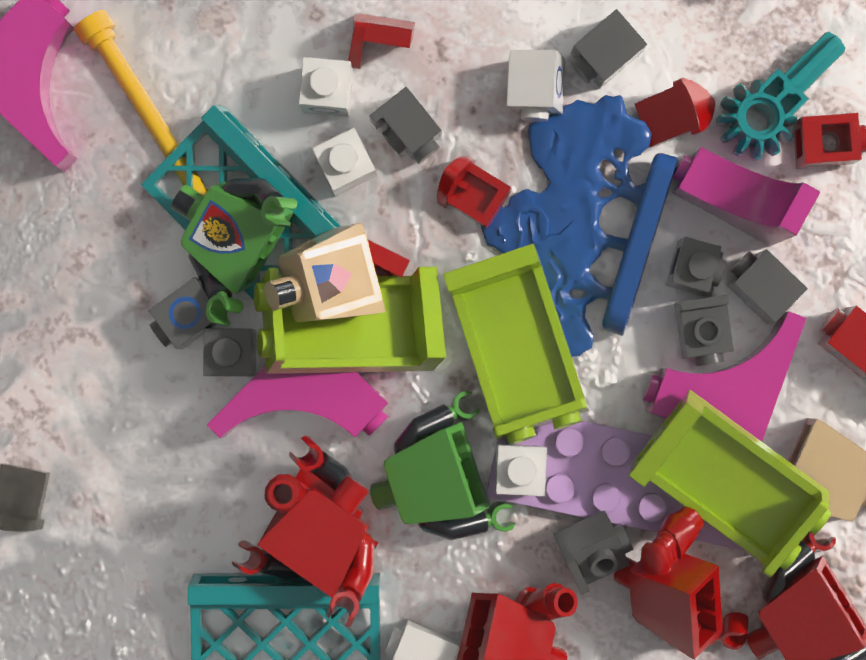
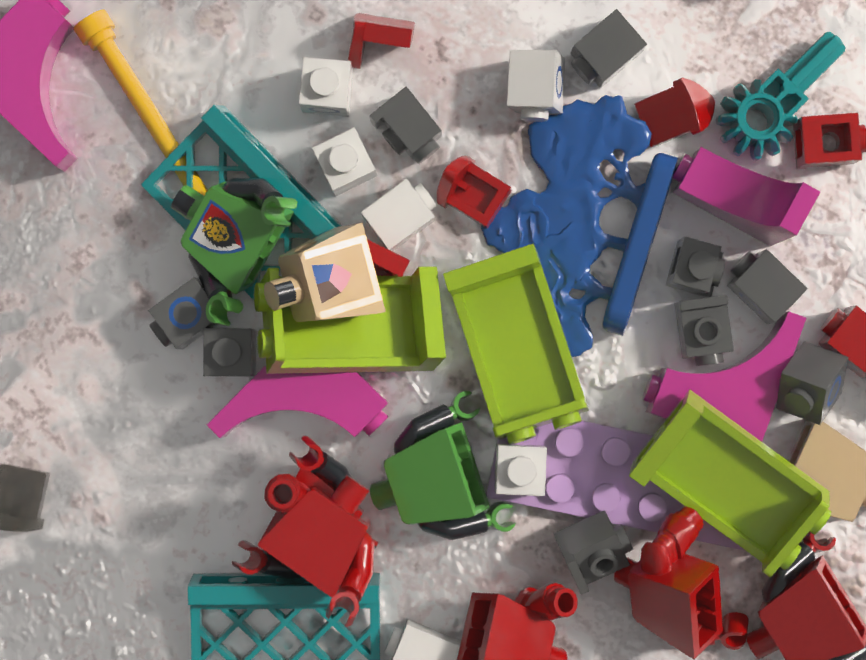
(400, 214): none -> white brick
(811, 382): none -> dark grey brick

